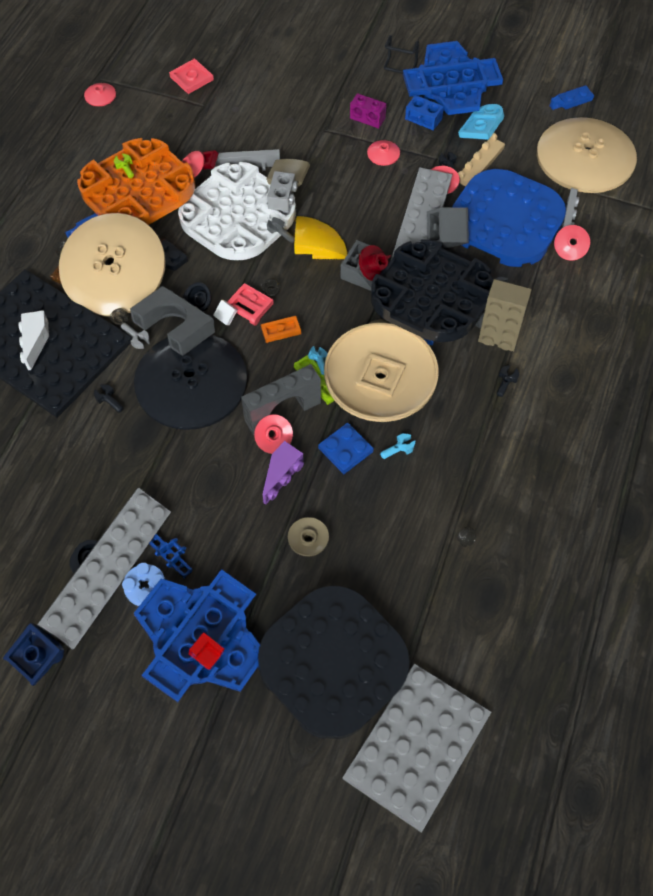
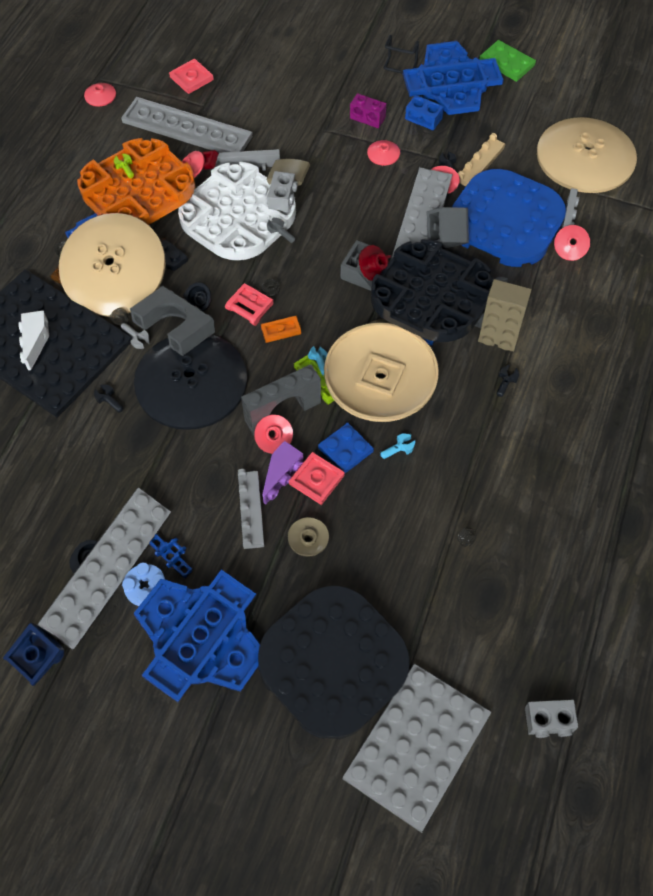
(186, 126): none -> light grey plate
(206, 651): red panel -> none
(225, 312): white tile -> none
(250, 509): none -> light grey hinge
(316, 478): none -> coral plate
(318, 239): yellow brick -> none
(482, 122): medium azure tile -> none
(509, 60): none -> bright green plate
(549, 711): none -> light grey brick
(572, 98): blue hinge -> none

